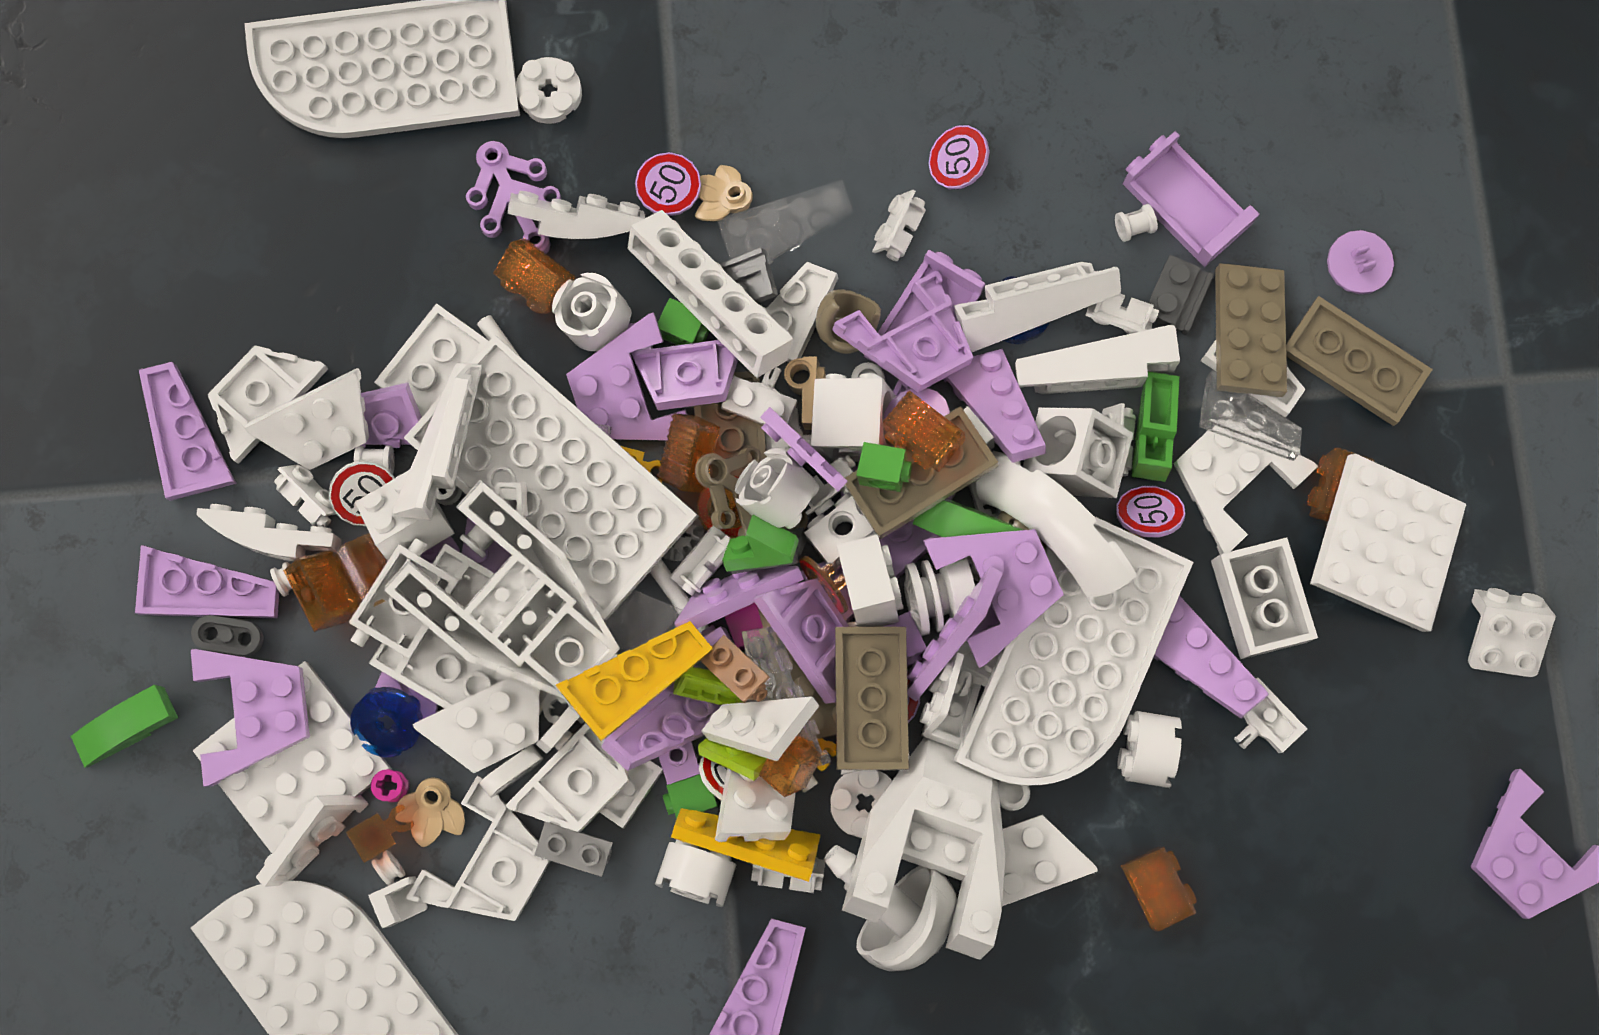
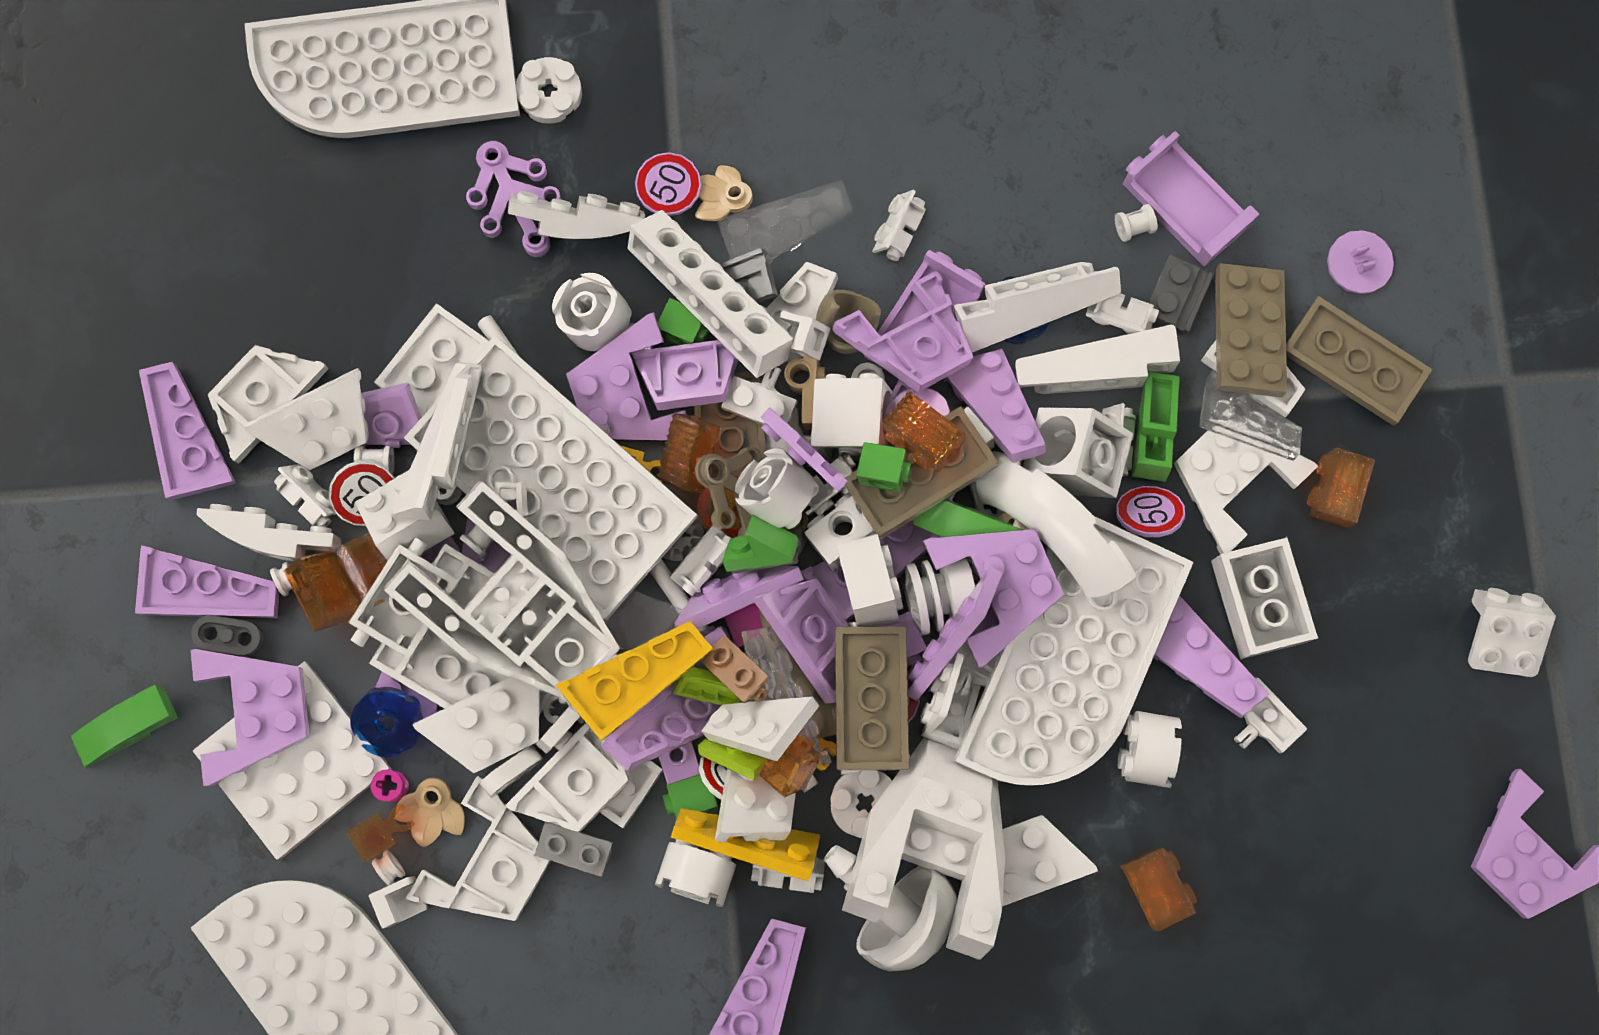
(318, 823): white wing -> none
(531, 274): clear orange brick -> none
(807, 334): none -> white panel
(832, 588): clear orange piece -> none
(959, 157): piece -> none
(1013, 796): white tile -> none
(1388, 543): white plate -> none

